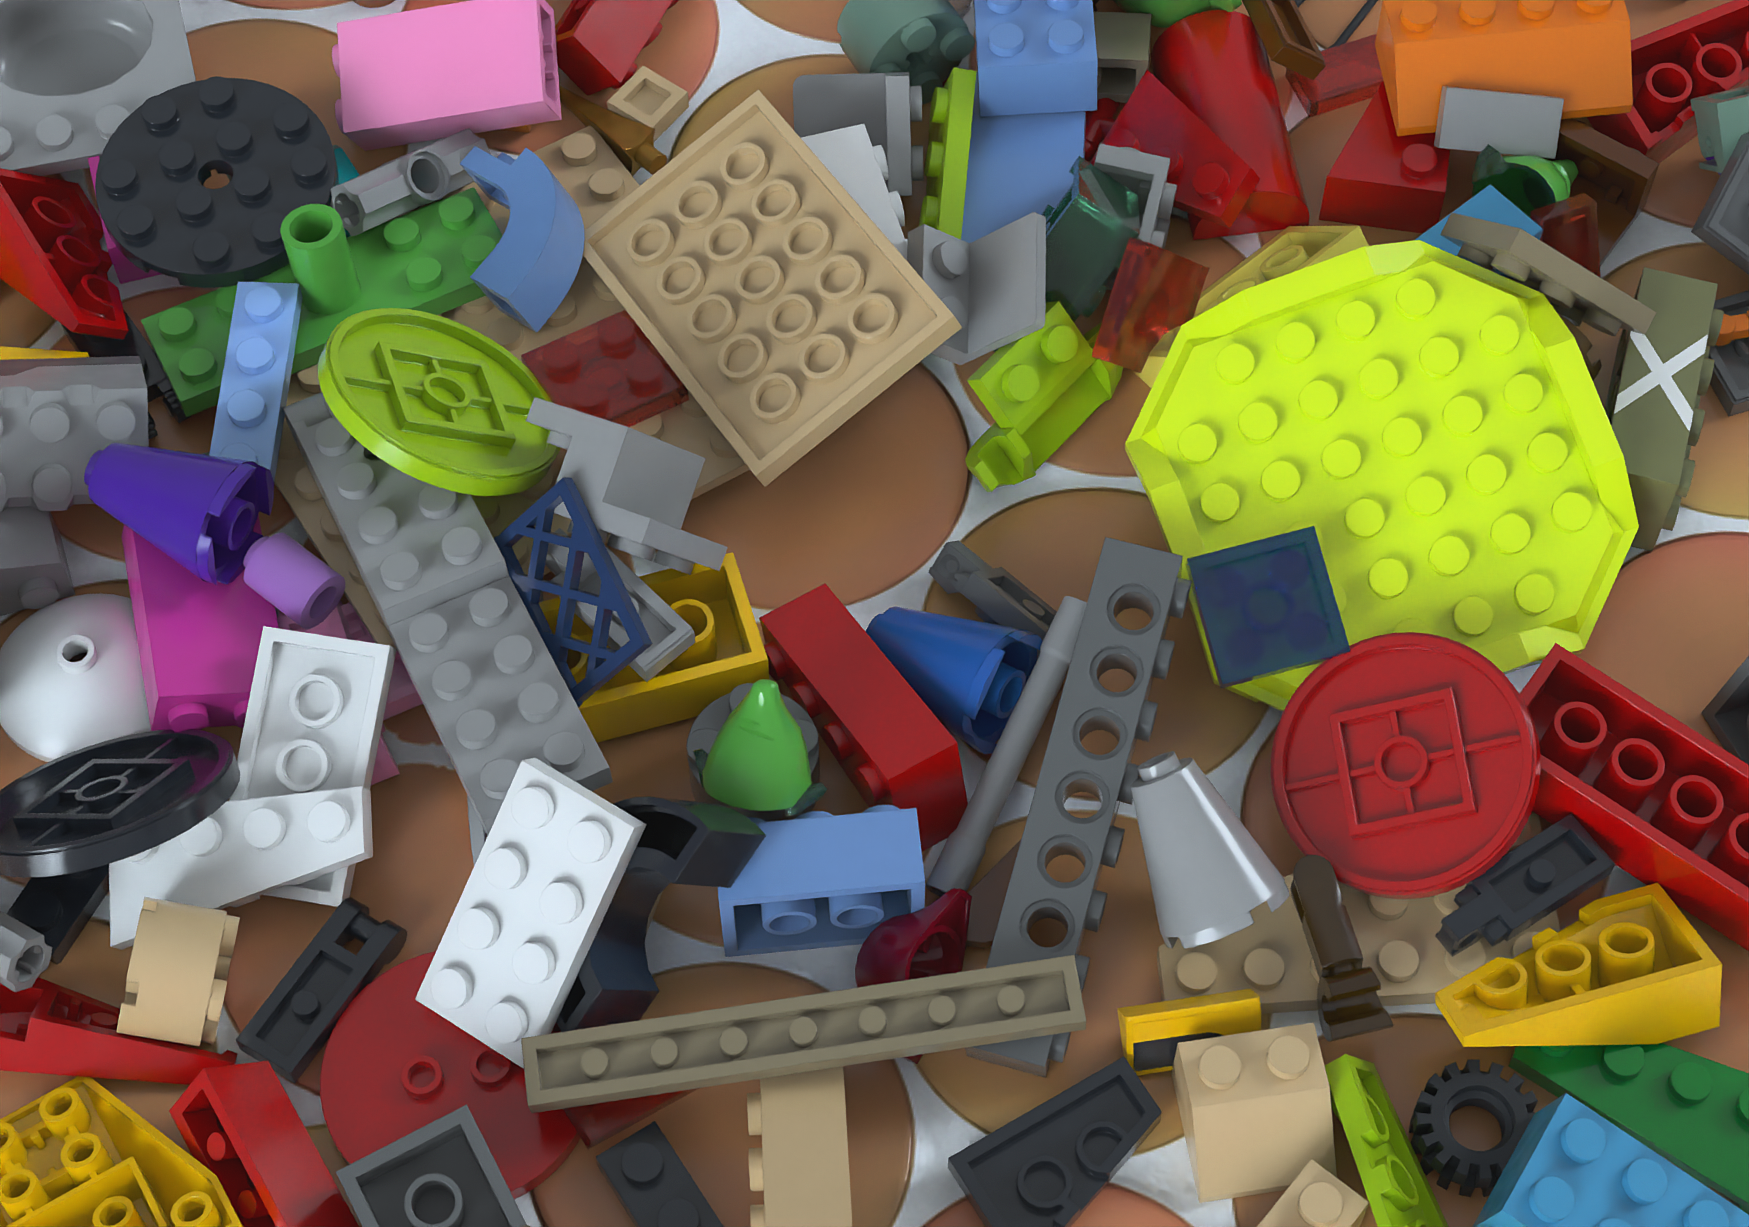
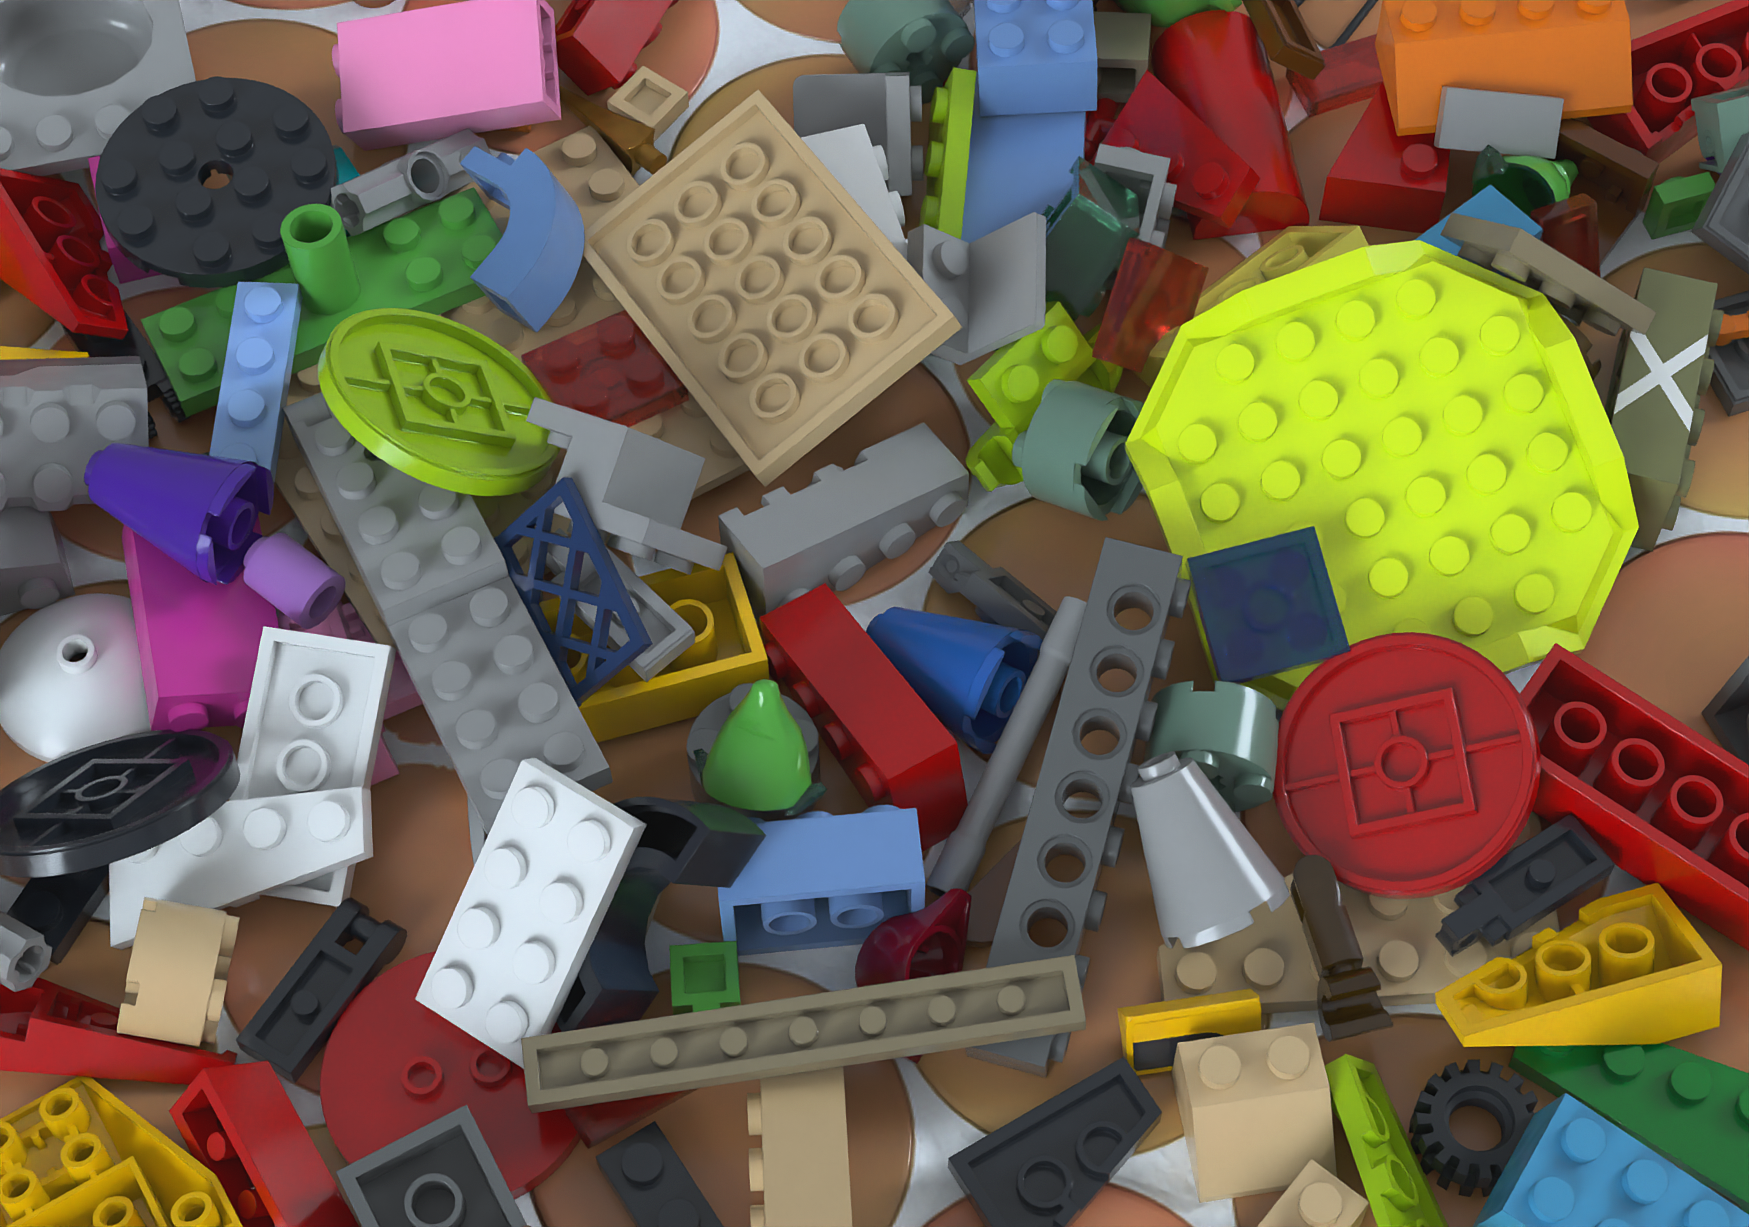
(704, 976): none -> bright green plate
(845, 519): none -> light grey wedge
(1078, 451): none -> sand green brick
(1227, 735): none -> sand green brick
(1677, 204): none -> bright green plate

